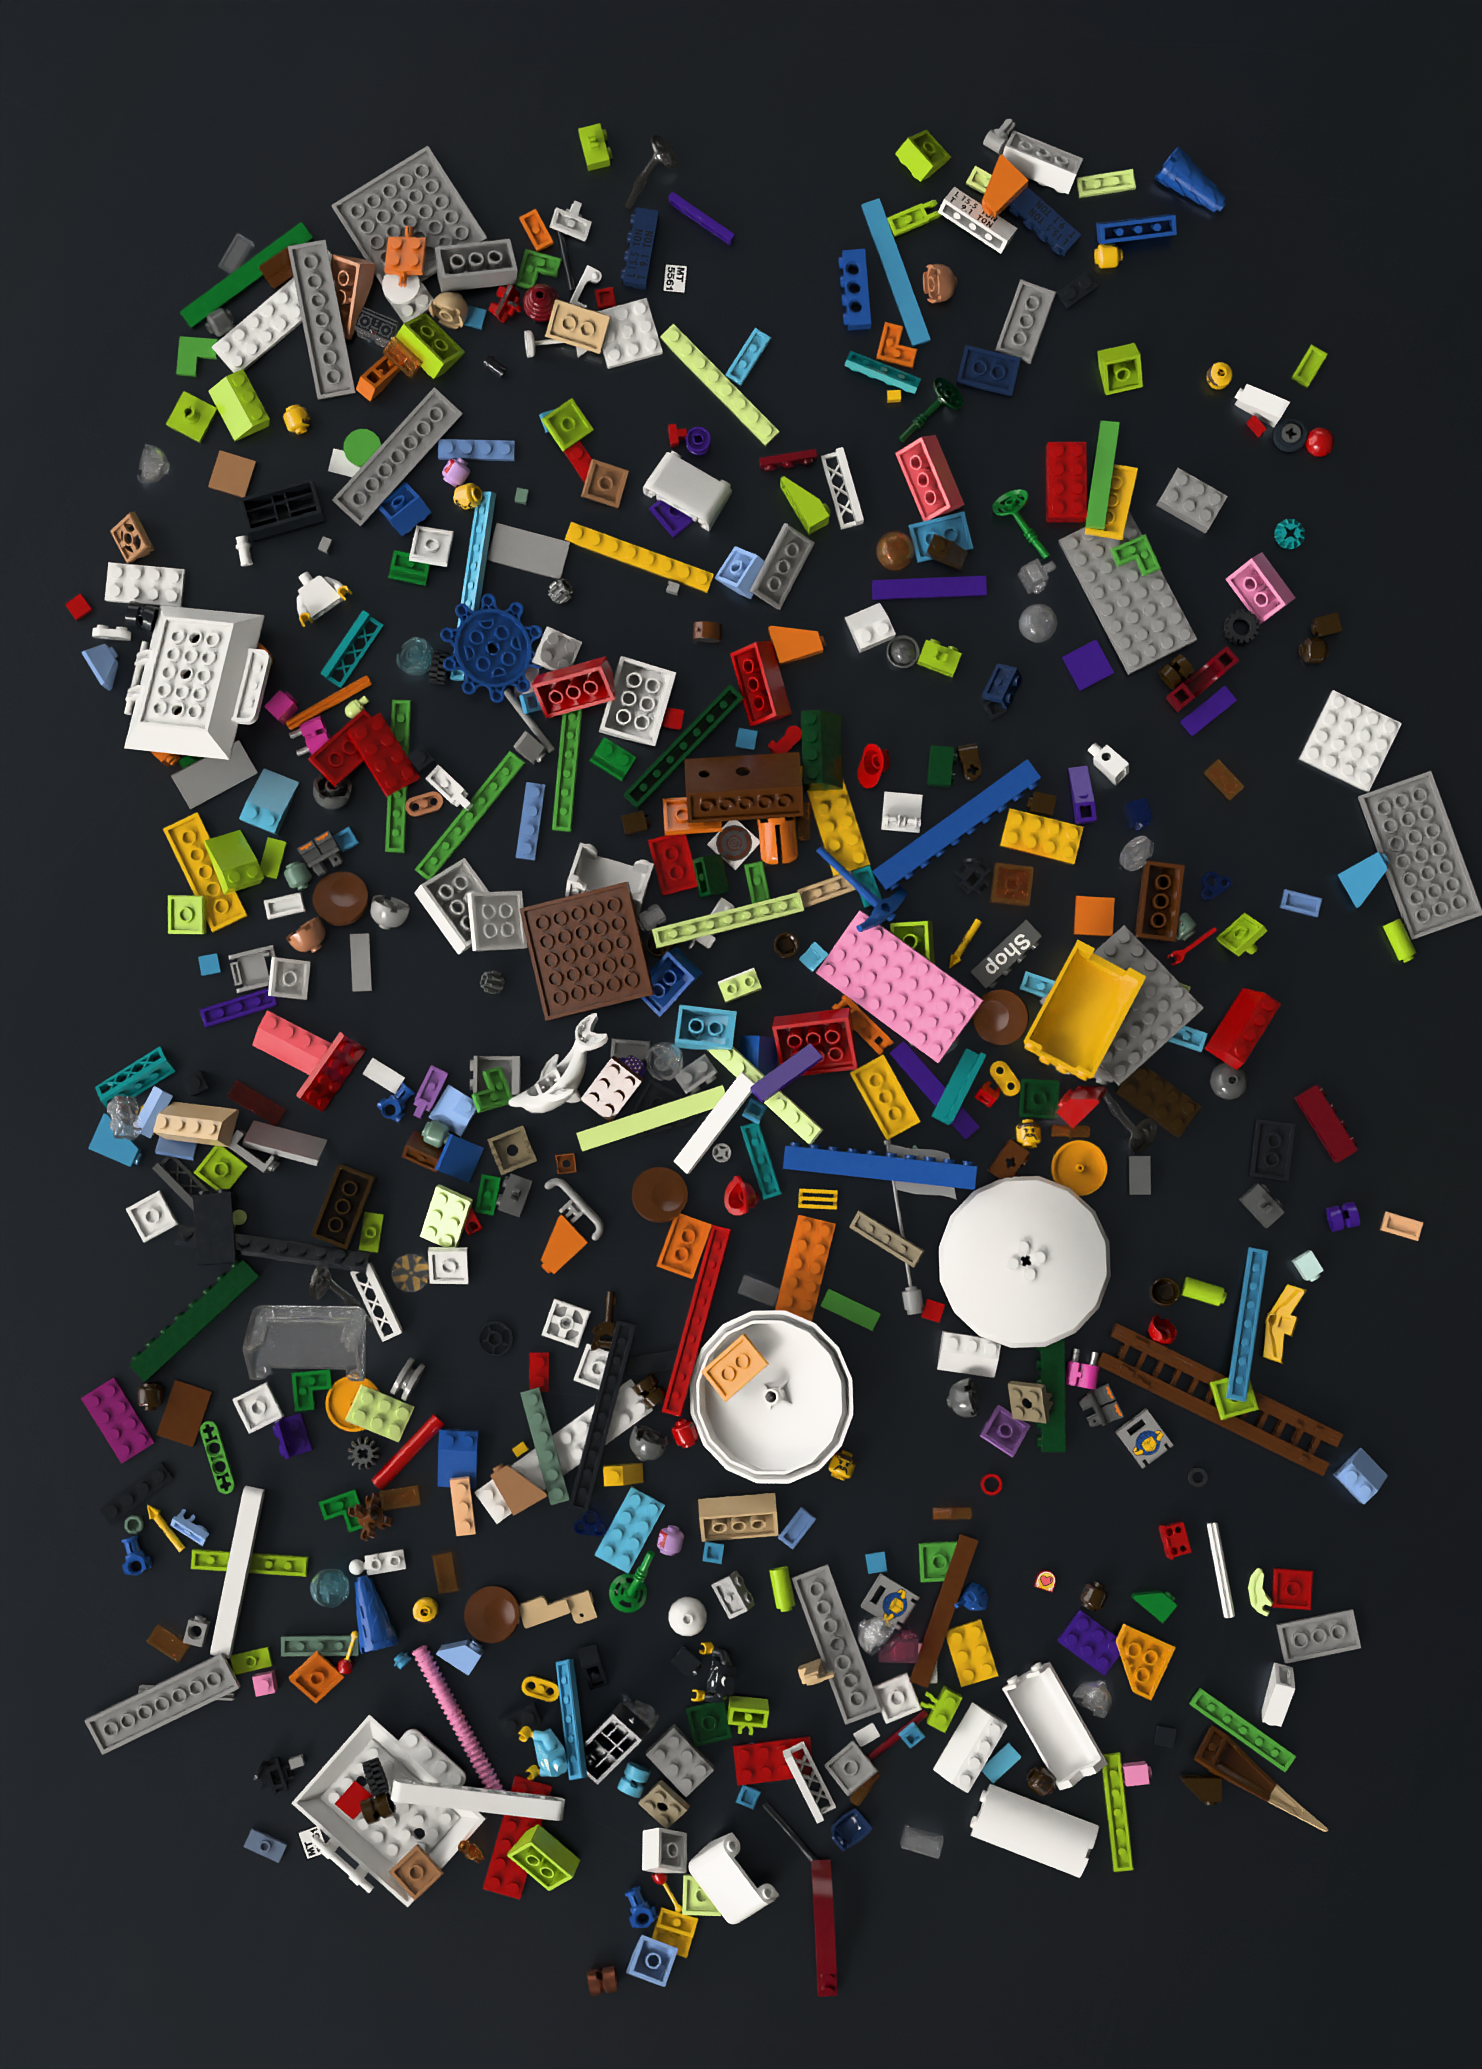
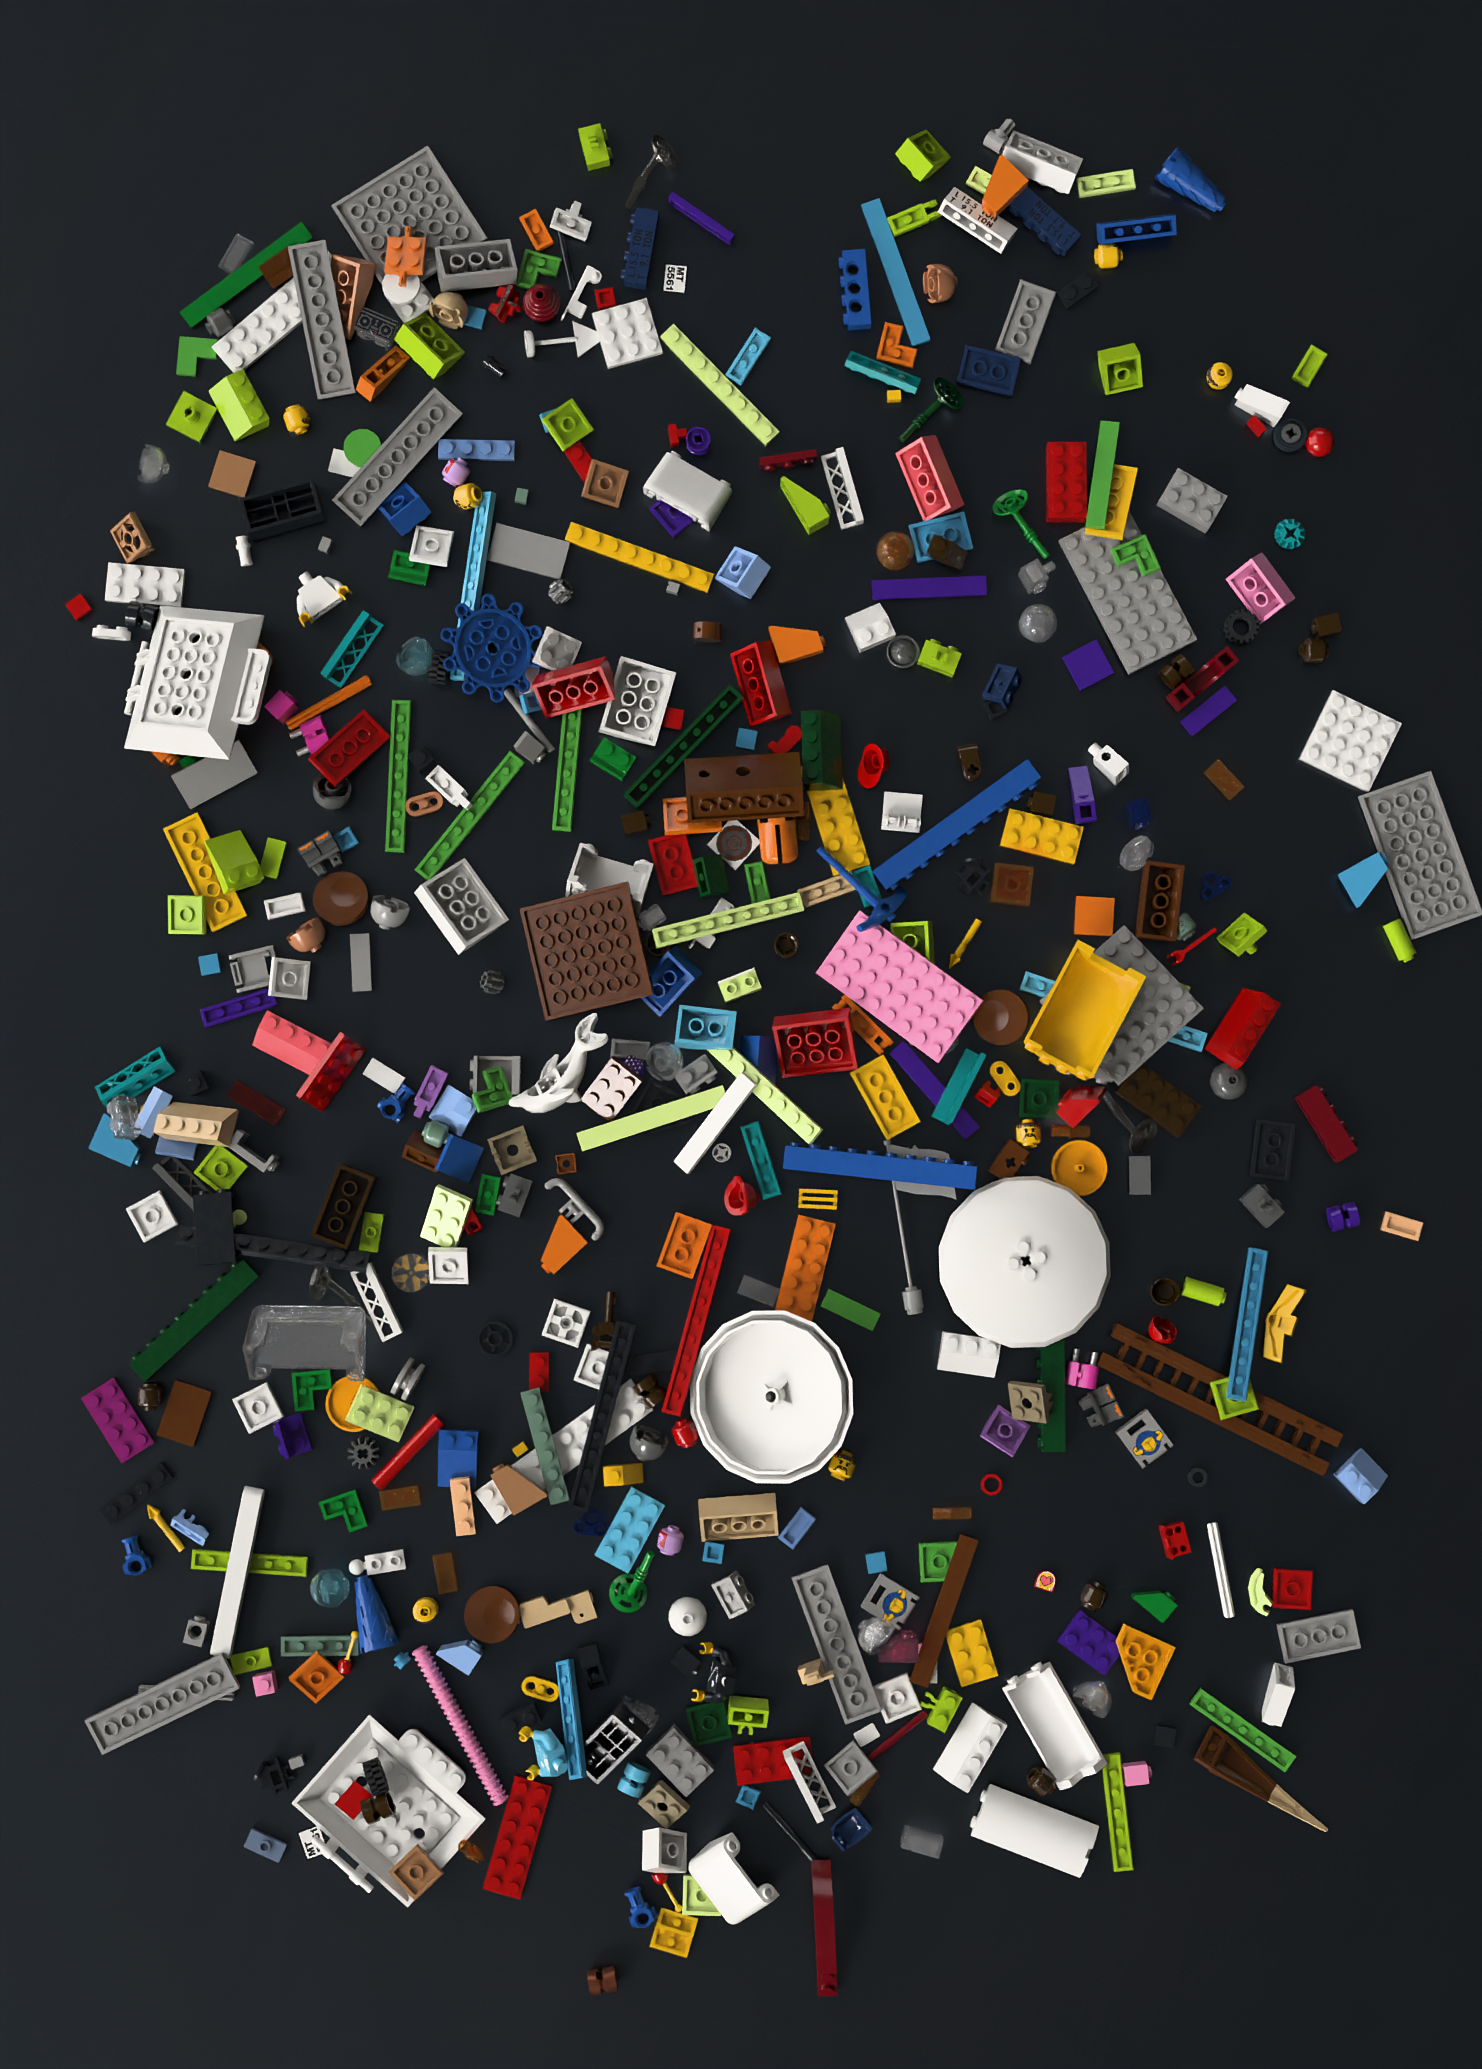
(103, 664): light blue slope -> none
(134, 1524): sand green tile -> none
(168, 1643): clear orange tile -> none
(215, 1457): bright green beam -> none
(269, 801): medium azure slope -> none
(284, 1143): light grey tile -> none
(297, 875): sand green head -> none
(355, 707): yellowish green cylinder -> none
(370, 1516): reddish brown pin -> none
(383, 754): red plate -> none
(402, 357): clear orange plate -> none
(477, 1799): white beam -> none
(496, 920): white plate -> none
(530, 821): medium blue plate -> none
(544, 1858): lime slope -> none
(577, 326): tan plate -> none
(652, 1961): light blue slope -> none
(659, 1194): reddish brown piece -> none
(735, 1367): light orange plate -> none
(754, 1111): dark azure tile -> none
(782, 566): light grey tile -> none
(782, 1588): lime brick -> none
(786, 1073): dark purple tile -> none
(813, 957): medium azure panel -> none
(886, 1238): dark tan plate -> none
(911, 1735): dark azure tile -> none
(932, 1310): red tile -> none
(940, 766): dark green brick -> none
(963, 1398): dark grey cylinder -> none
(974, 1597): blue piece -> none
(1000, 1762): medium azure tile -> none
(1005, 954): dark grey brick -> none
(1205, 1787): dark brown slope -> none
(1301, 903): medium blue tile -> none
(1308, 1266): light aqua brick -> none

